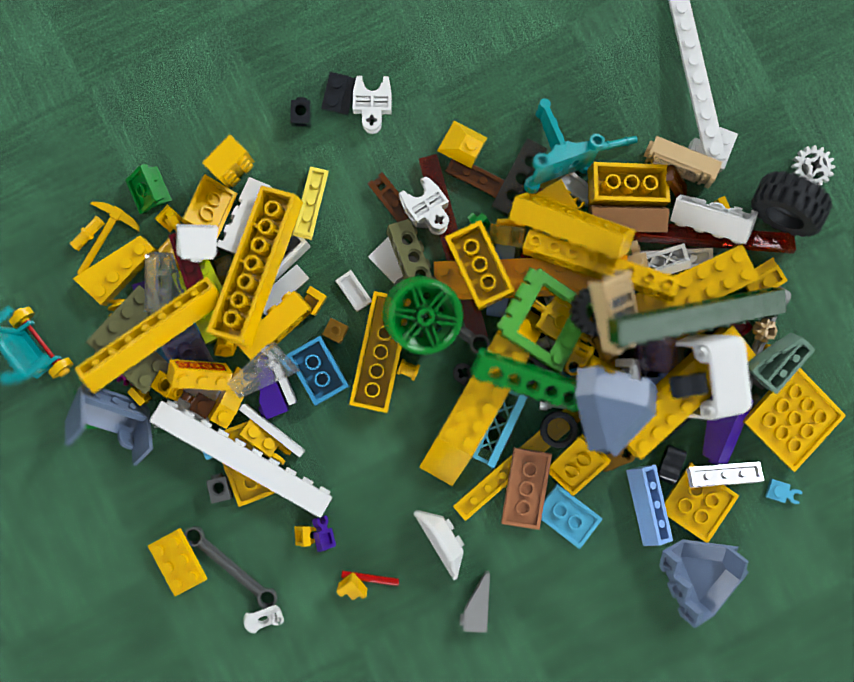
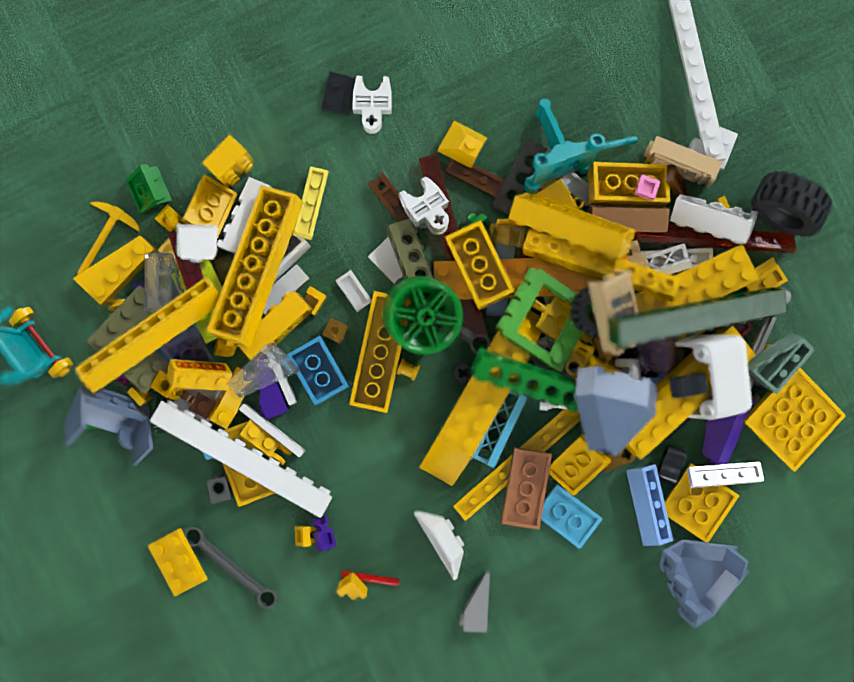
(87, 233): yellow pin -> none
(252, 623): white piece -> none
(304, 120): black brick -> none
(573, 429): black tyre -> none
(647, 187): none -> bright pink plate
(764, 330): tan gear -> none
(780, 491): medium azure plate -> none
(820, 168): white gear -> none

